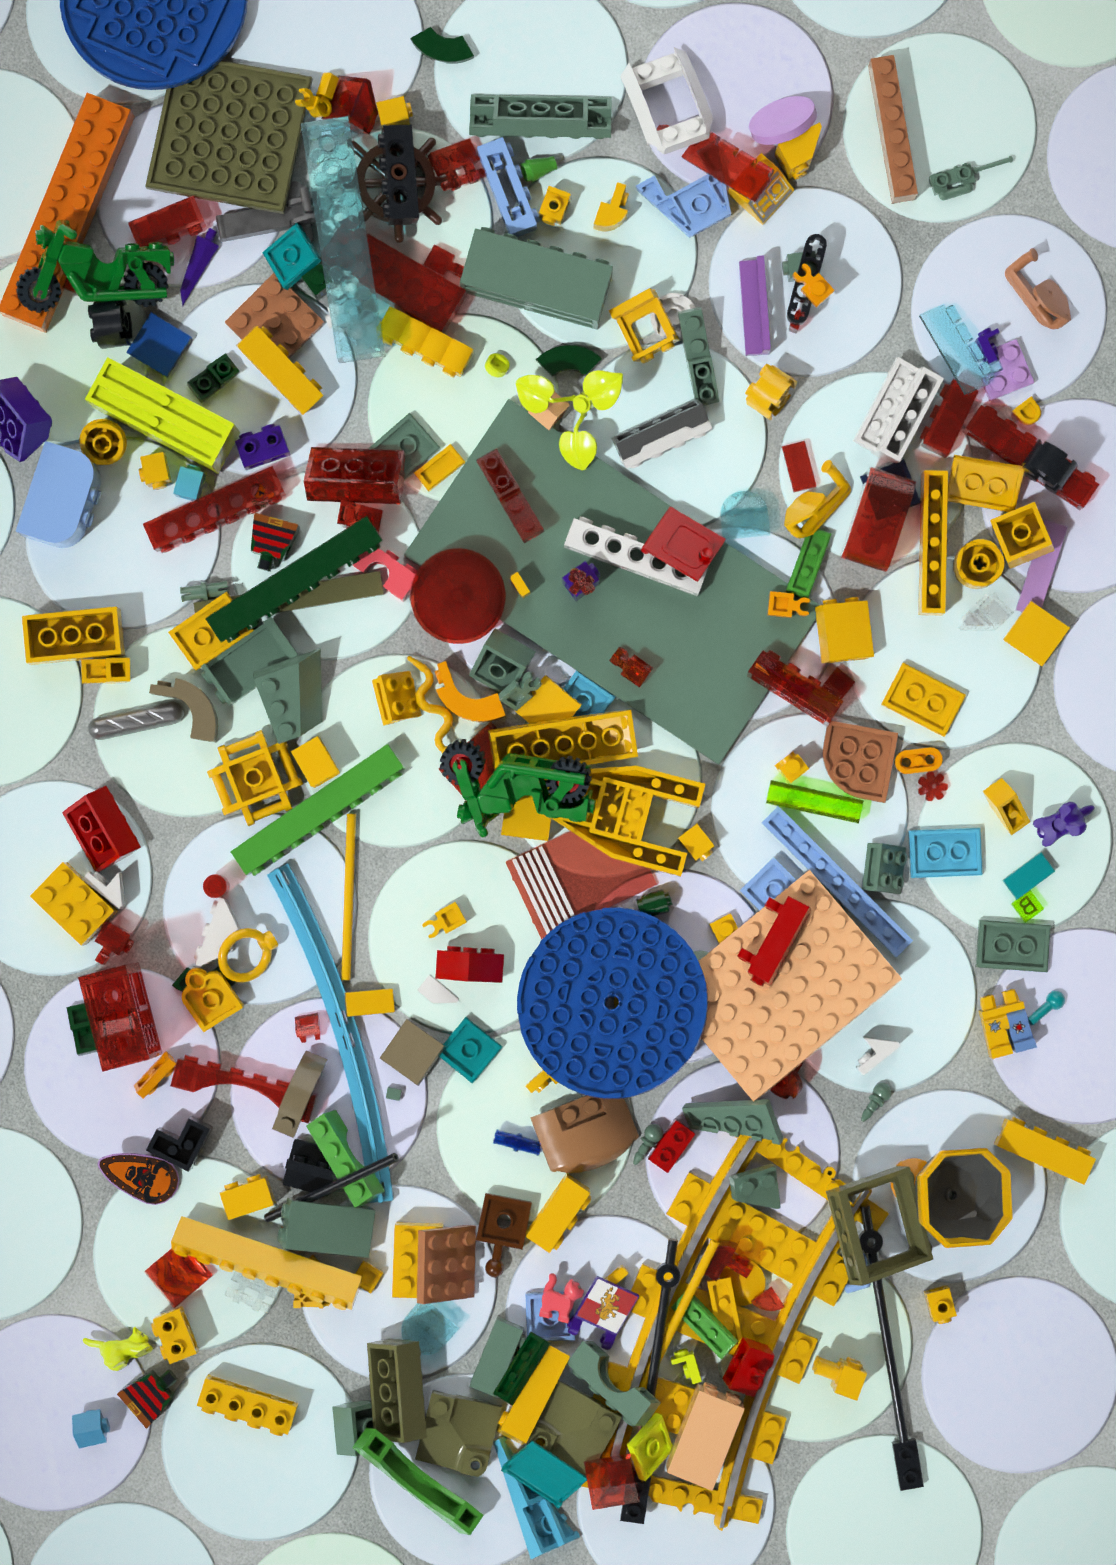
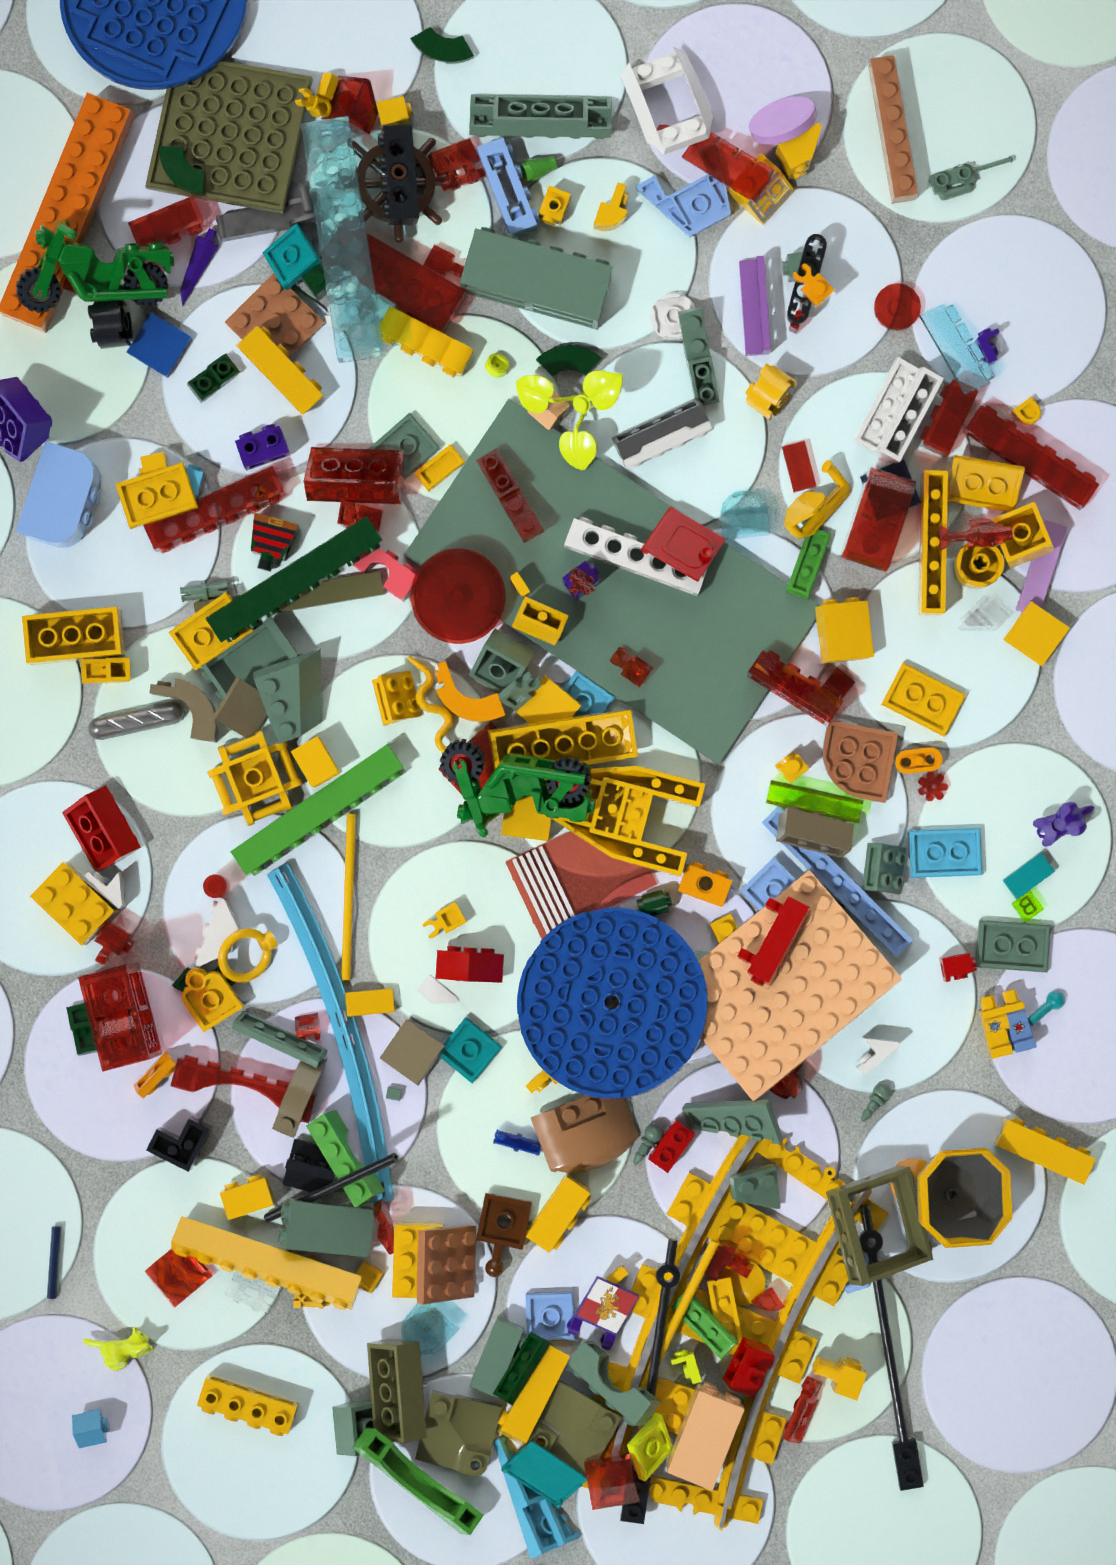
(53, 1262): none -> dark blue bar
(103, 441): yellow cone -> none
(141, 1176): shield -> none
(148, 1395): torso -> none
(156, 495): none -> yellow tile
(162, 415): neon yellow brick -> none
(178, 1334): yellow brick -> none
(180, 172): none -> dark green tile
(241, 709): none -> dark tan tile
(279, 1039): none -> sand green tile
(385, 1227): none -> clear red slope
(540, 621): none -> yellow brick
(560, 1302): coral animal -> none
(637, 308): yellow window -> none
(690, 884): none -> light orange brick
(696, 843): yellow brick -> none
(782, 605): light orange plate -> none
(803, 1411): none -> clear red hinge
(814, 832): none -> dark tan brick
(897, 307): none -> clear red tile
(940, 1304): yellow brick -> none
(957, 966): none -> red brick
(982, 533): none -> clear red animal
(1006, 806): yellow slope -> none
(1014, 372): lavender plate -> none
(1041, 299): nougat piece -> none
(1049, 466): black brick -> none

